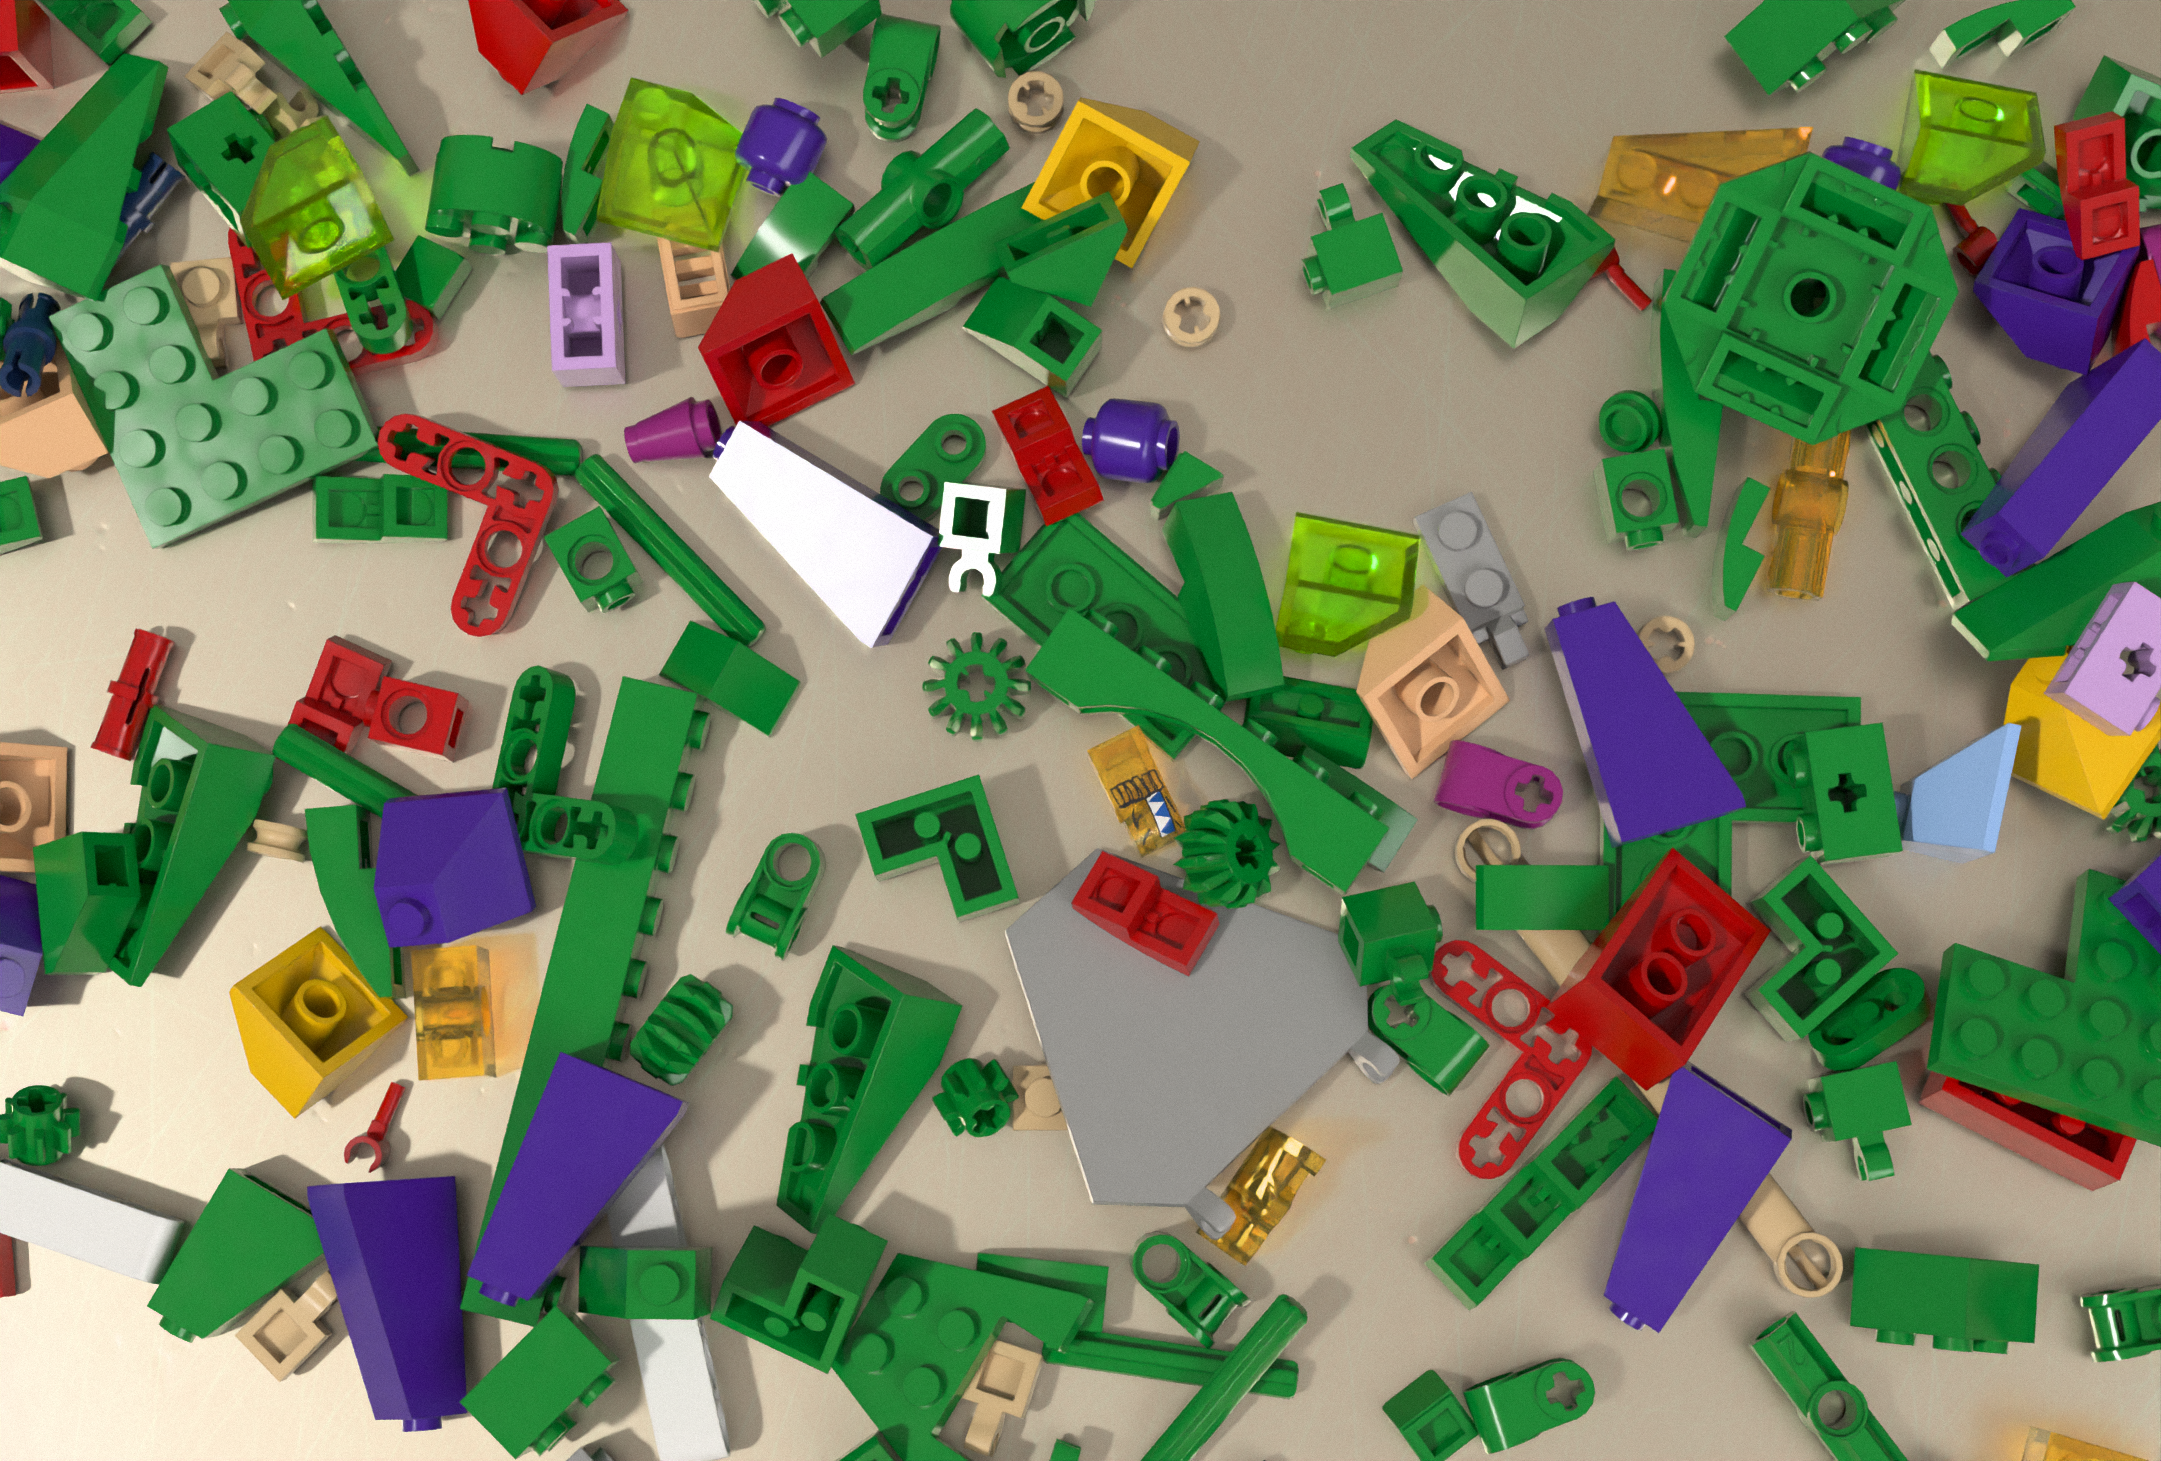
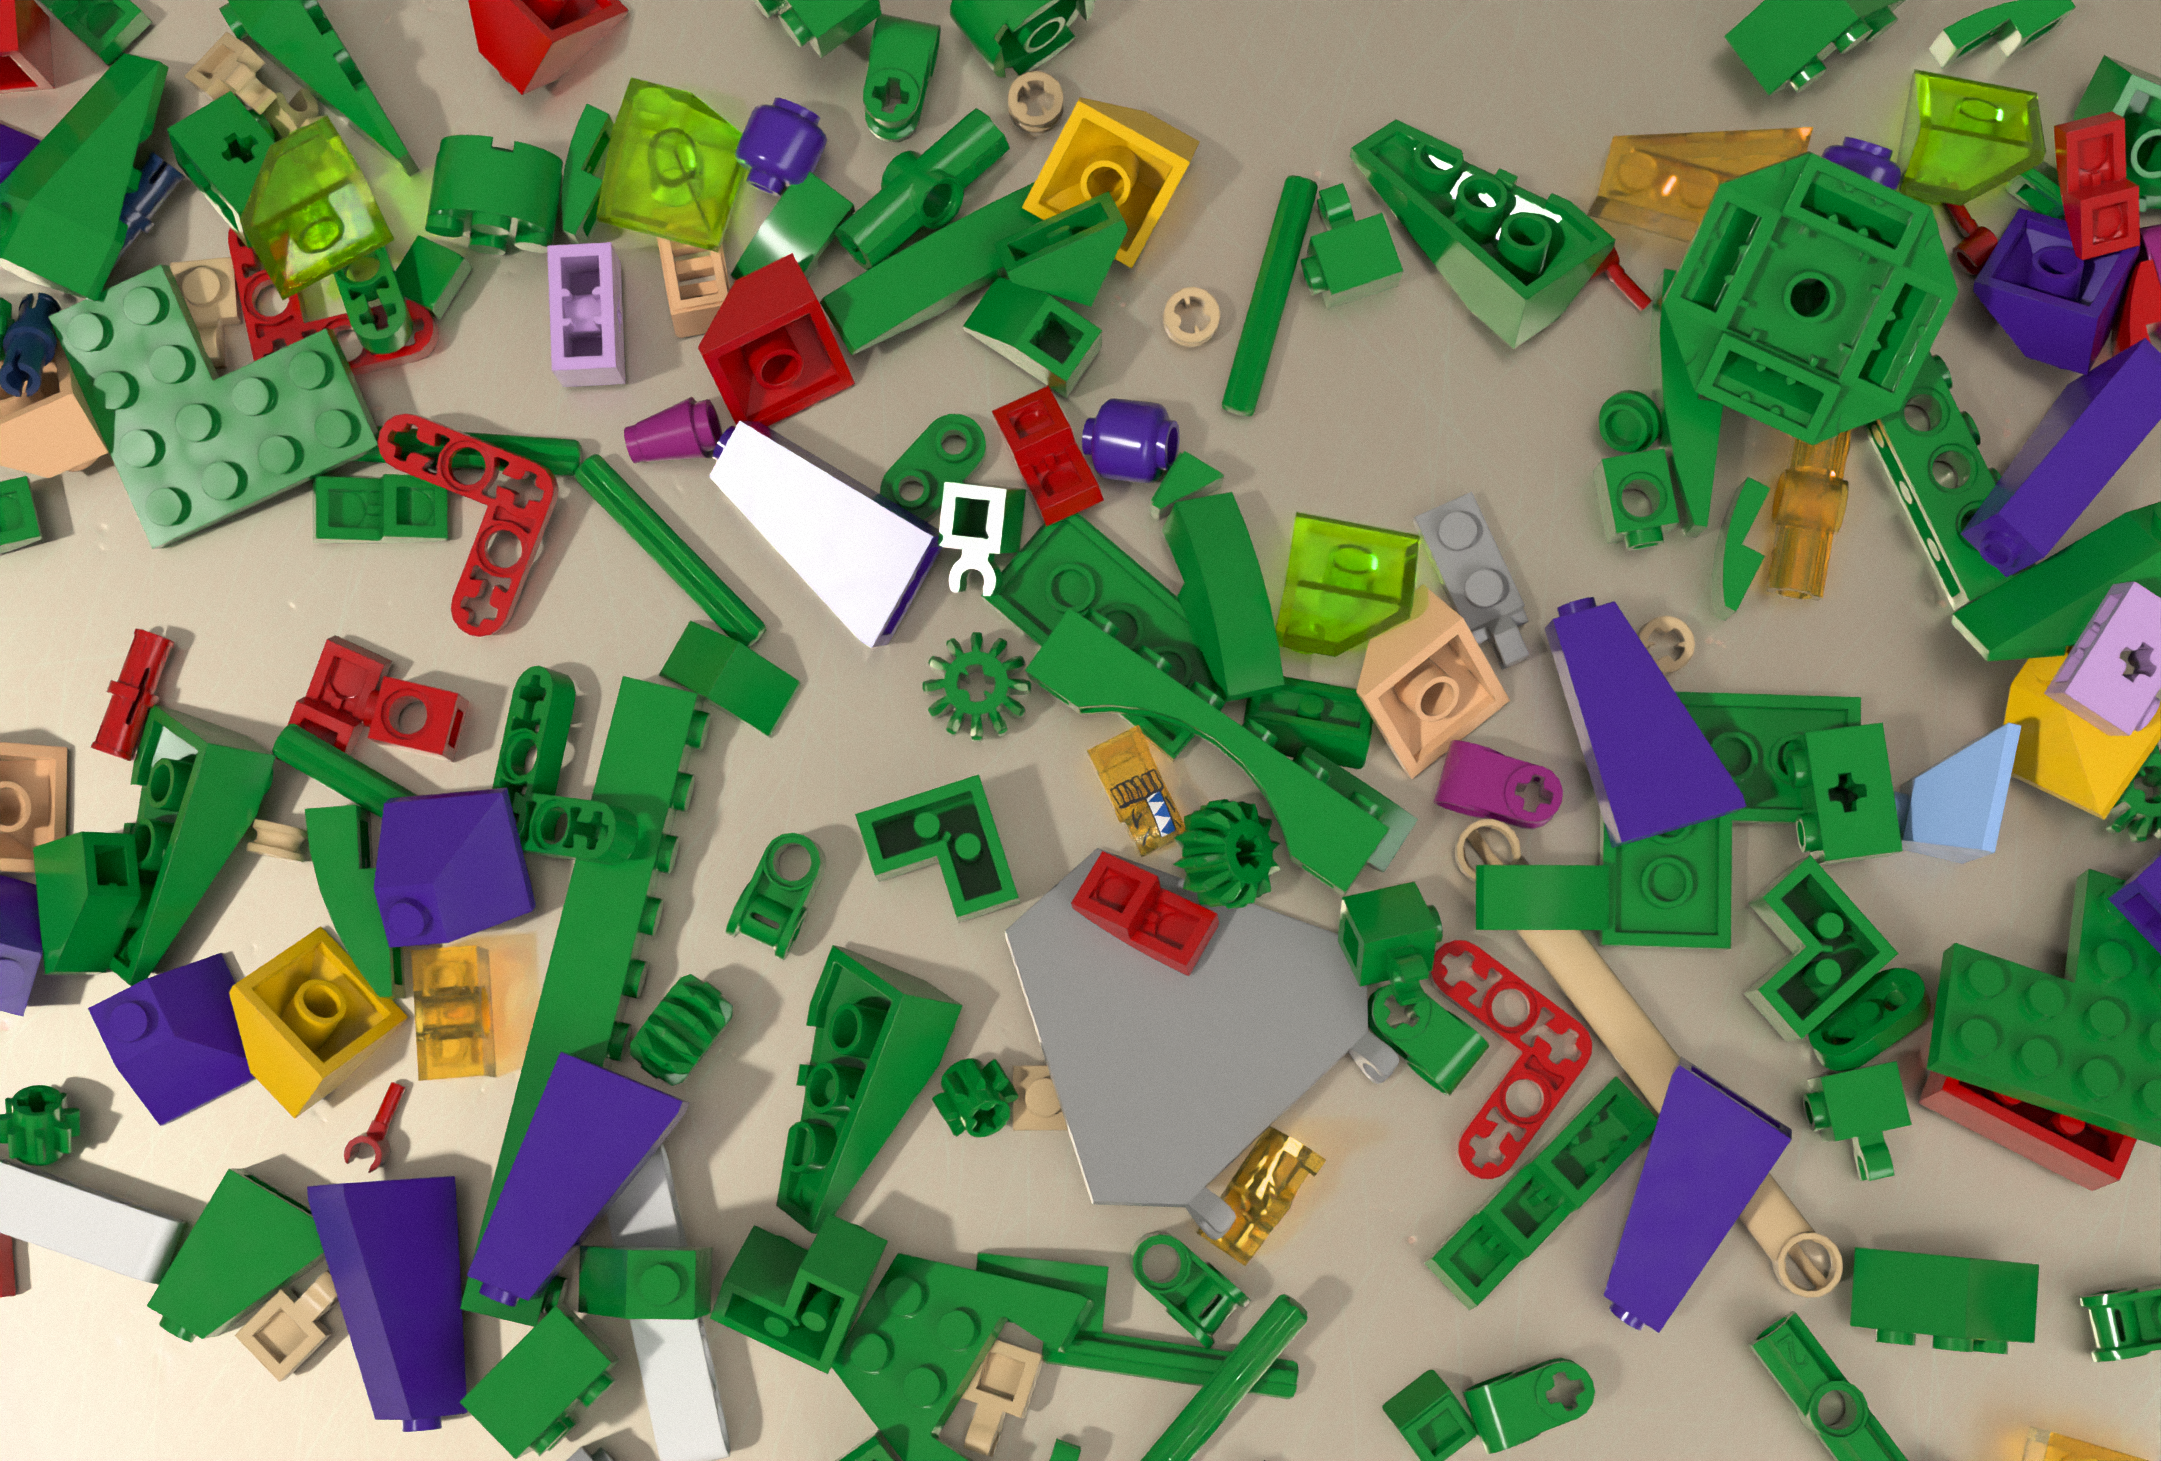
(176, 1037): none -> dark purple slope
(579, 539): green brick -> none
(1269, 295): none -> green axle
(1660, 971): red slope -> none

